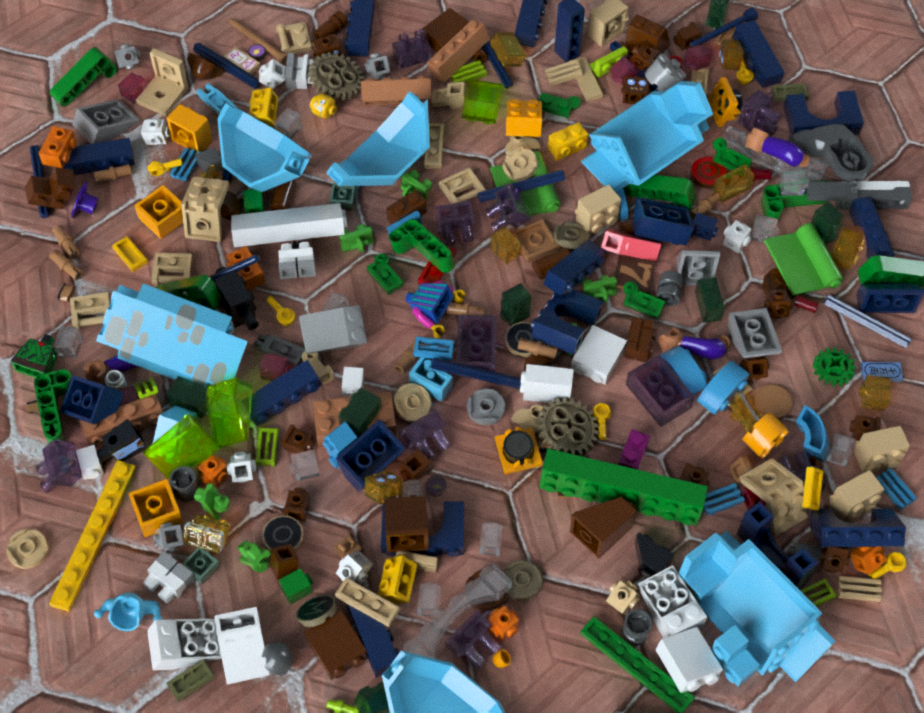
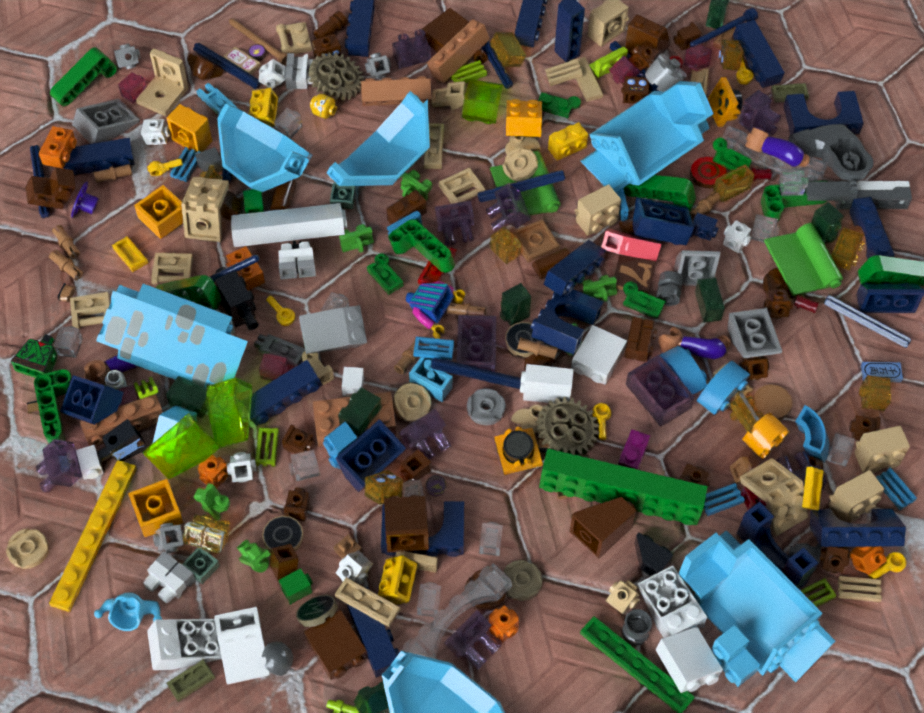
(184, 483): dark grey wheel -> none
(501, 659): light orange hinge -> none
(570, 235): dark tan tile -> none
(834, 367): green gear -> none

